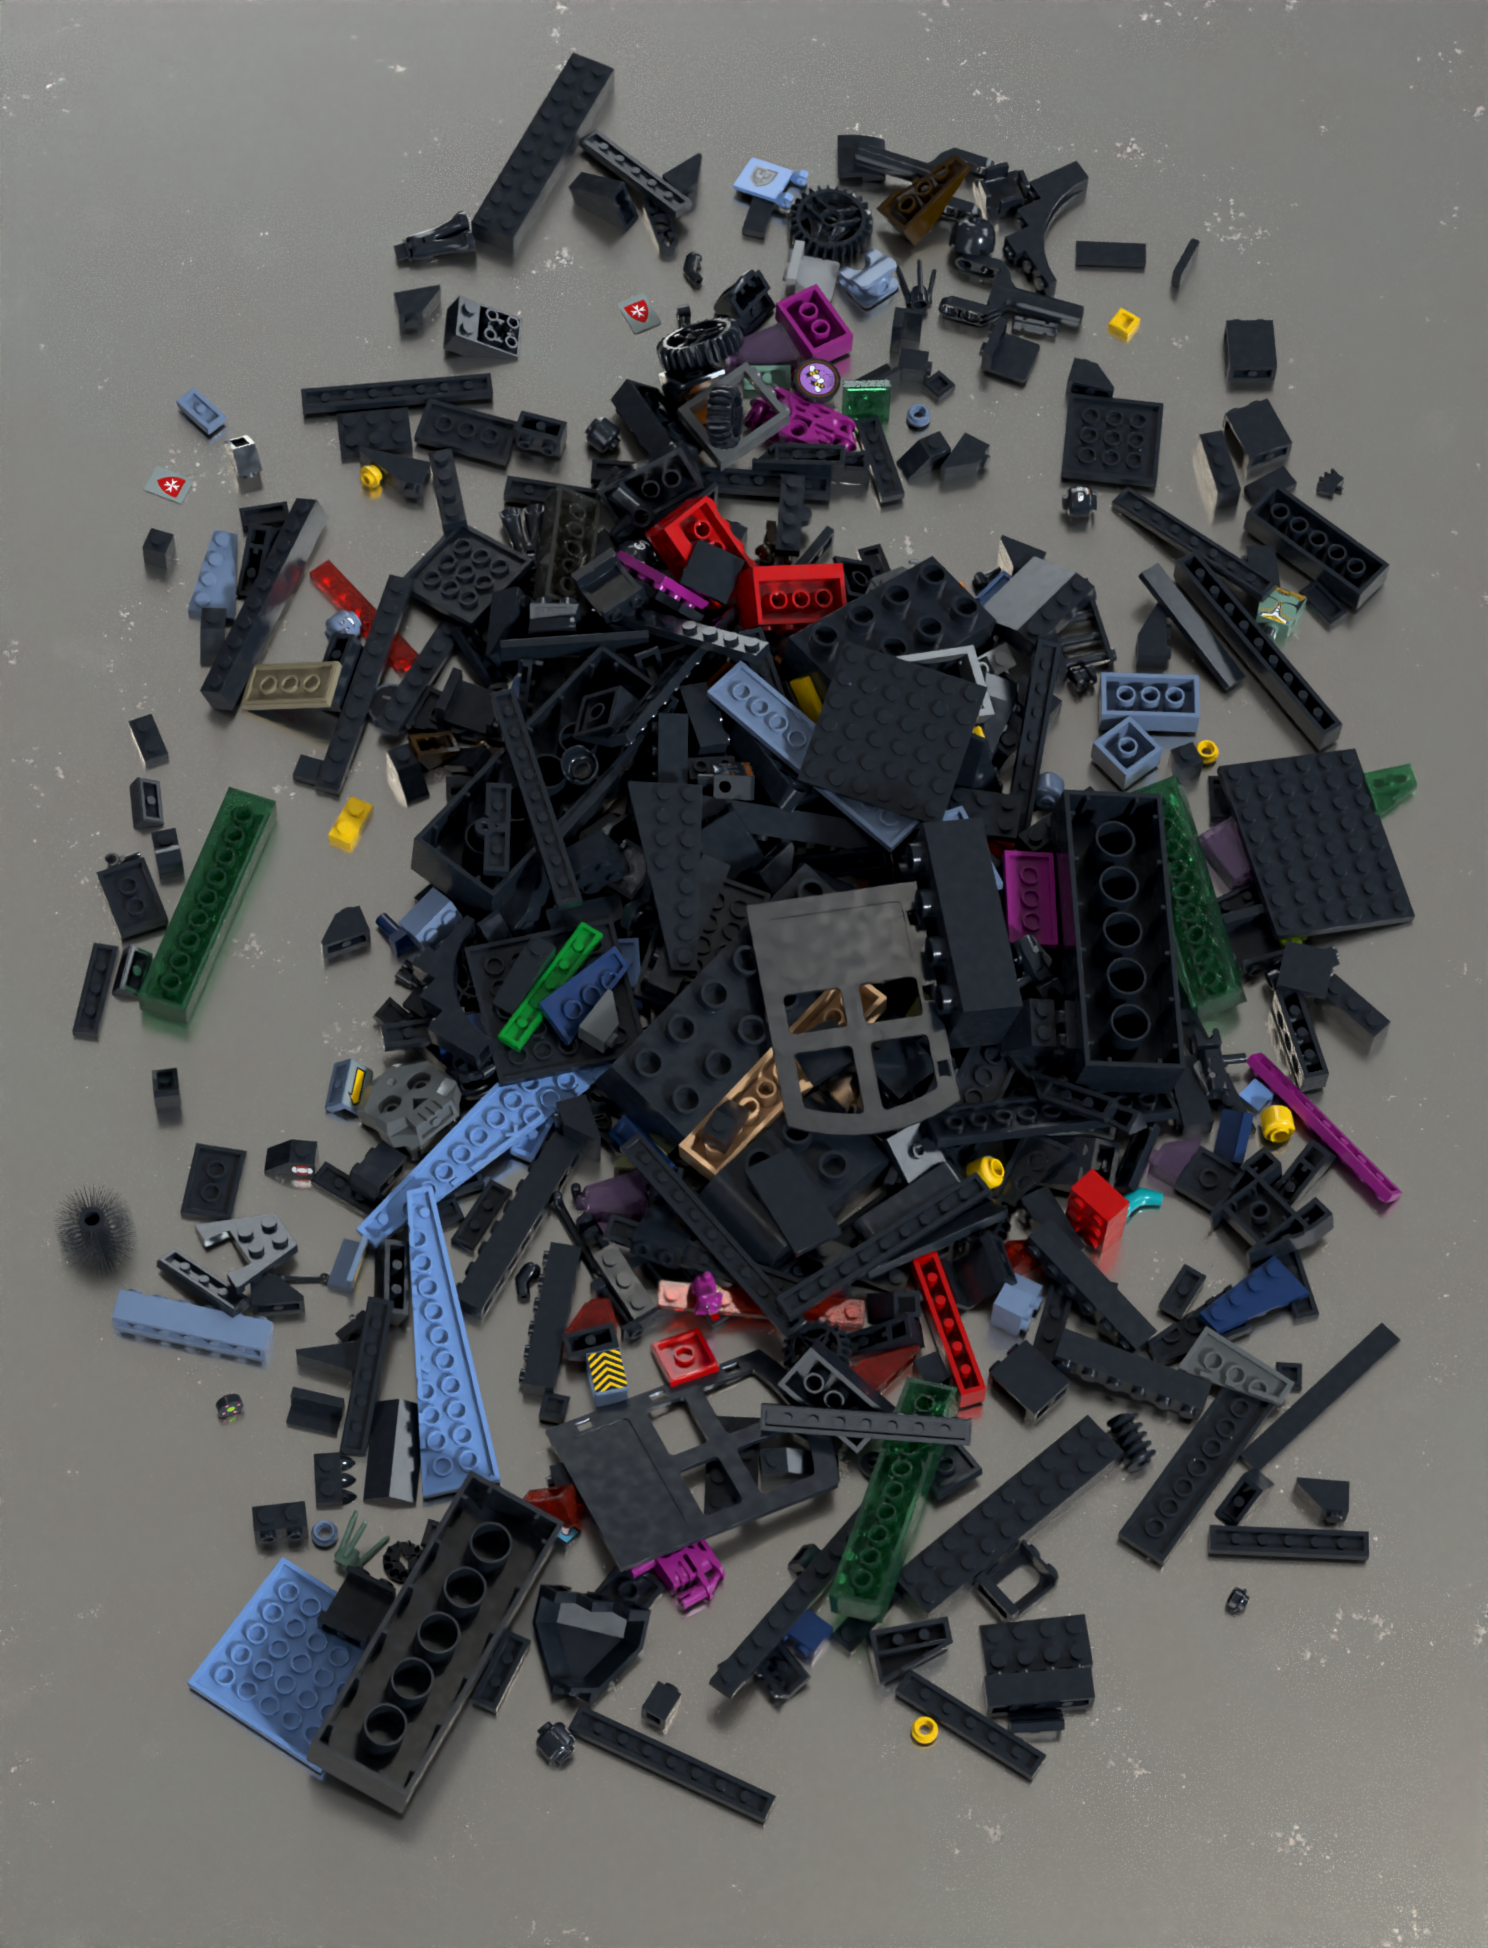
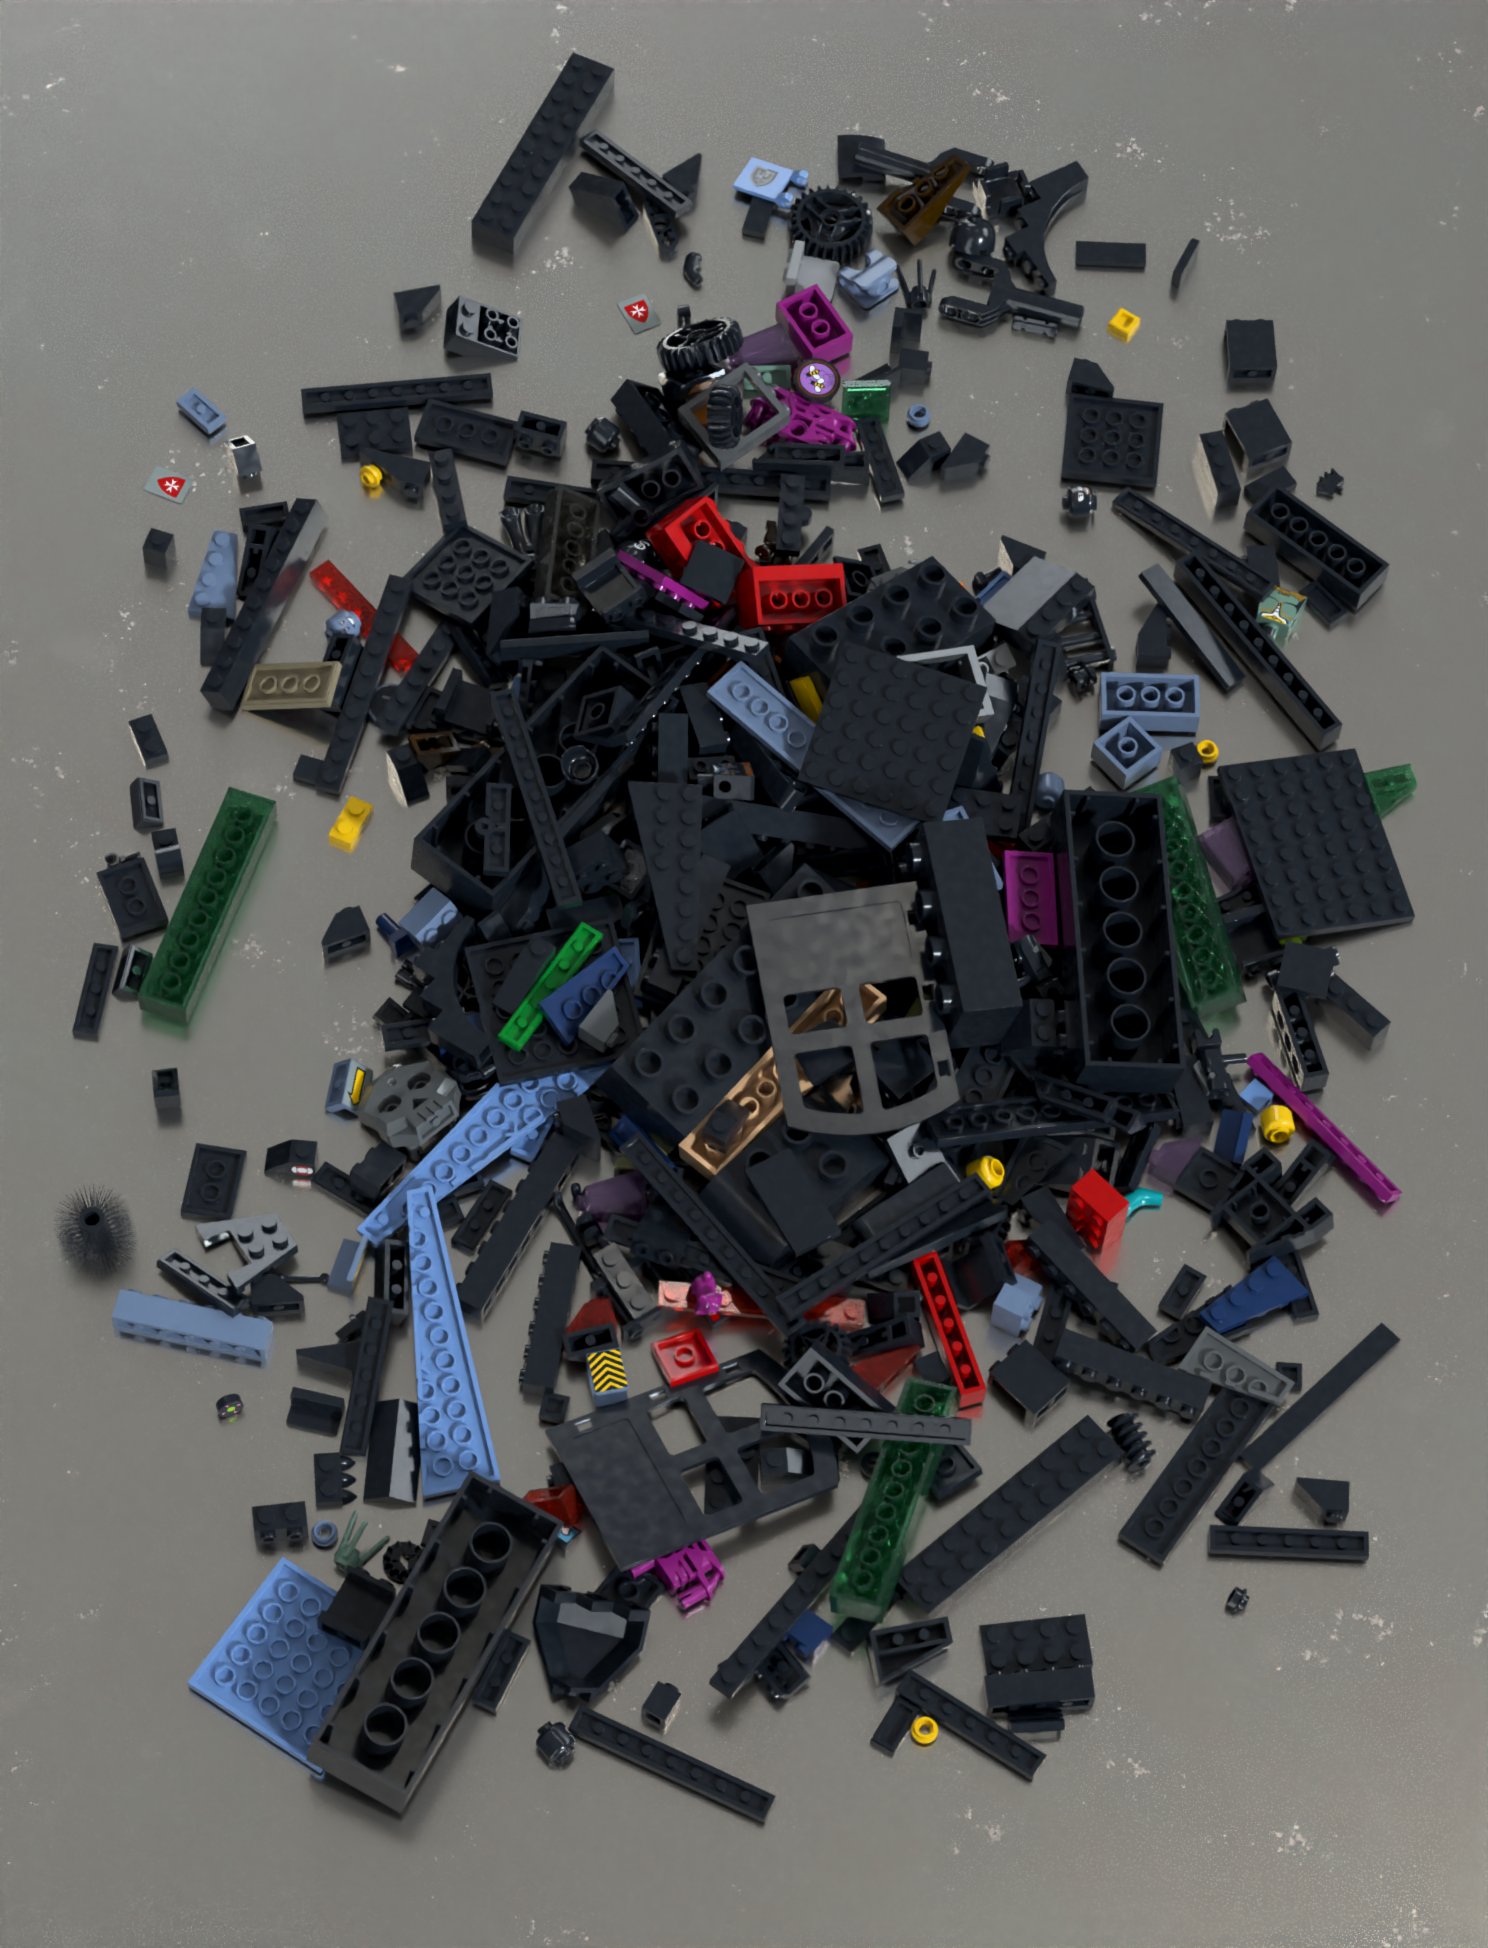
(447, 238): black piece -> none
(523, 1277): black arm -> none
(746, 301): black piece -> none
(895, 1726): none -> black tile
(938, 386): black tile -> none
(1007, 353): black bracket -> none
(1024, 1556): black panel -> none

